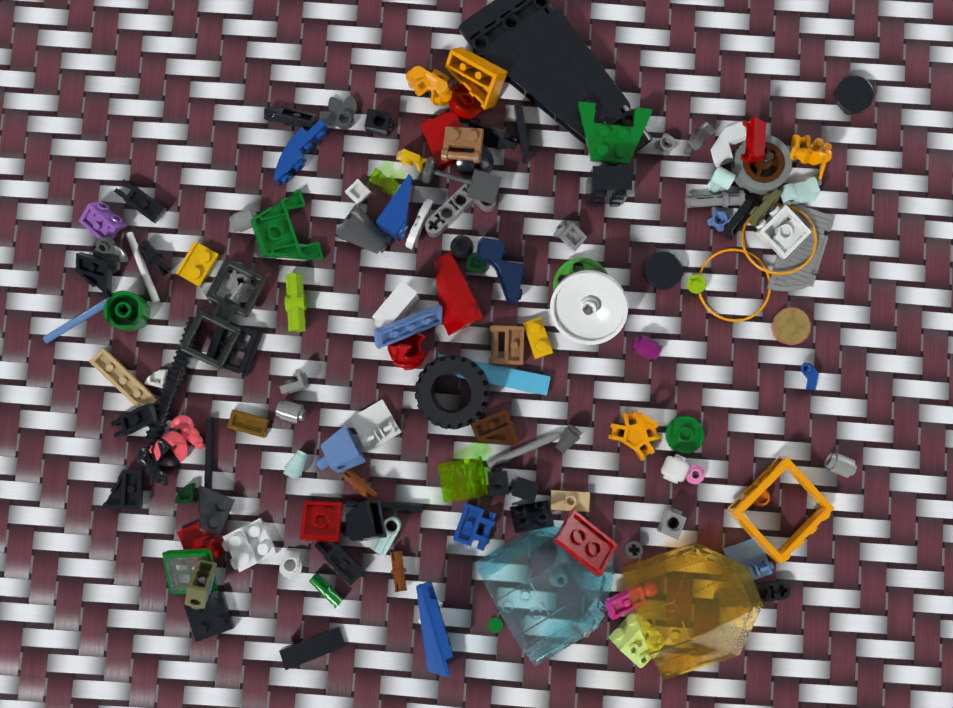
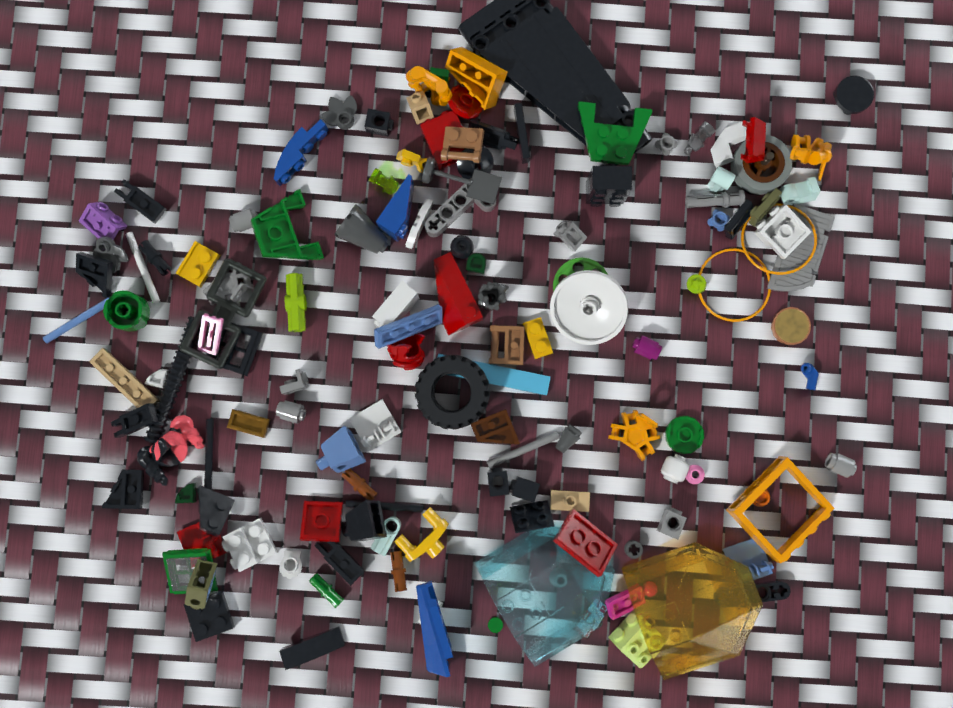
(219, 324): none -> tile
(290, 117): black hinge -> none
(296, 465): light aqua cone -> none
(358, 192): white tile -> none
(420, 107): none -> tan brick
(430, 544): none -> yellow connector
(441, 73): none -> green tile
(462, 479): clear neon green bracket -> none
(469, 524): blue plate -> none
(494, 290): none -> dark grey piece
(508, 273): dark blue arch -> none
(663, 270): black tile -> none

